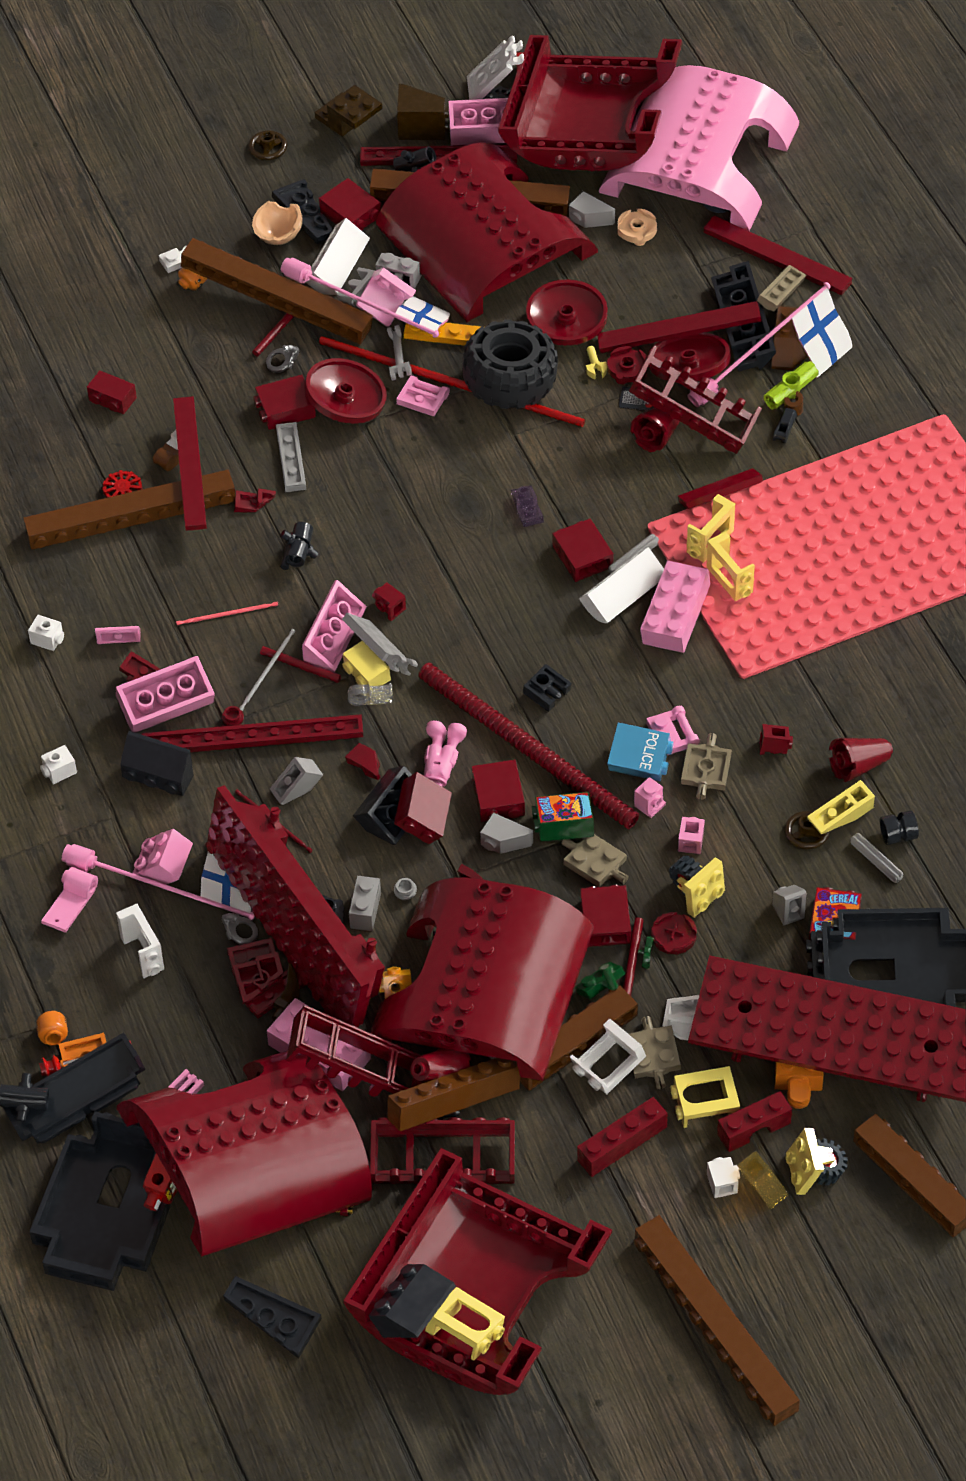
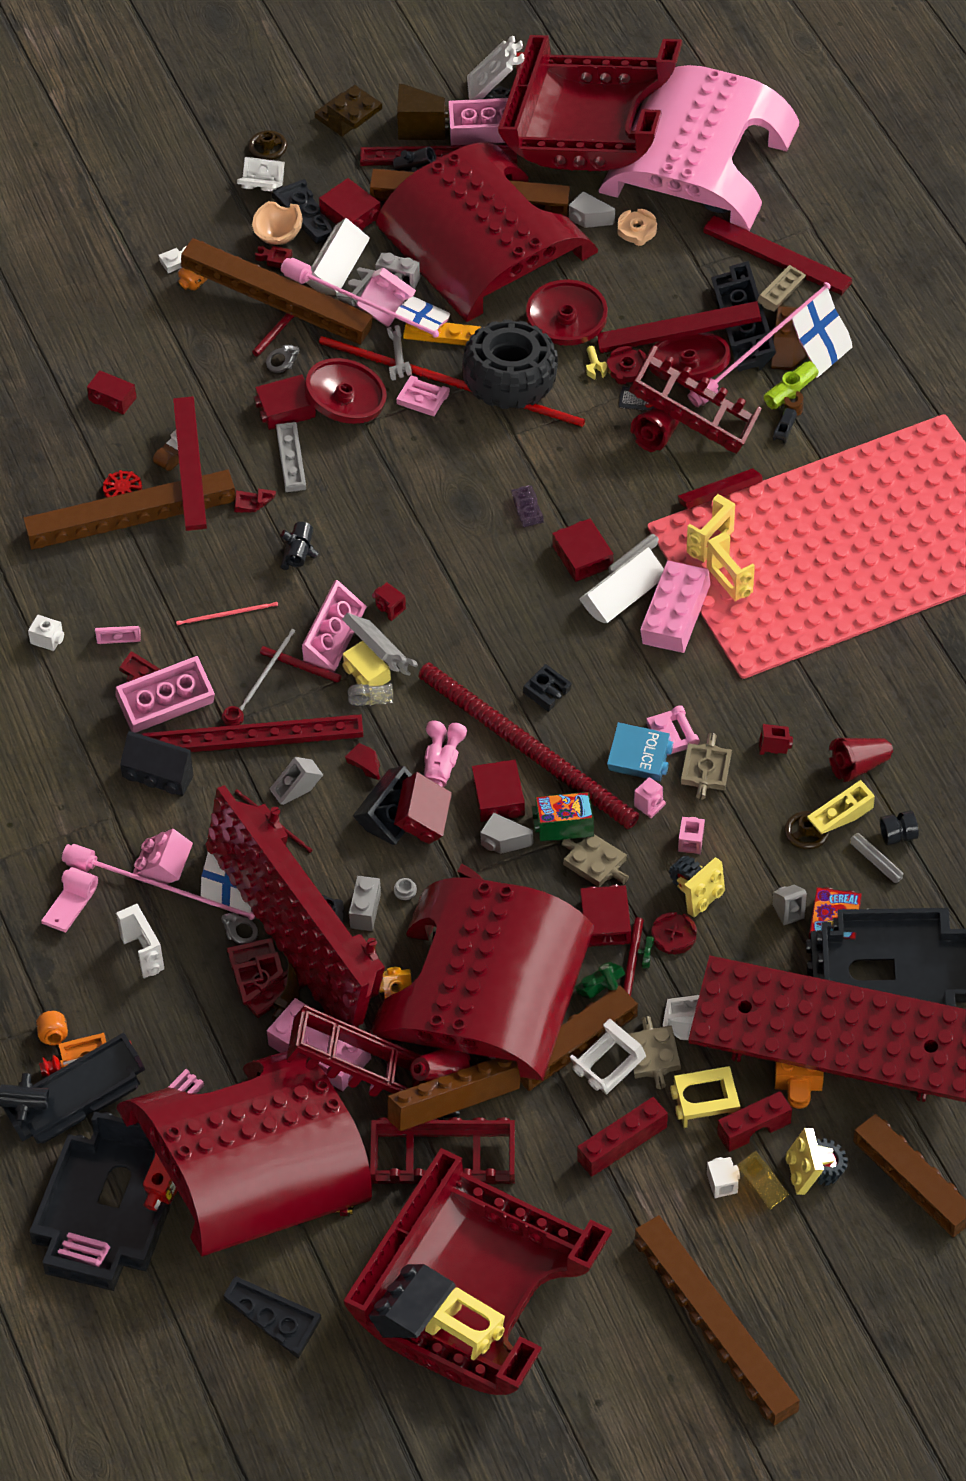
(58, 764): white brick -> none
(70, 1244): none -> bright pink tile
(262, 173): none -> white bracket
(274, 256): none -> dark red plate

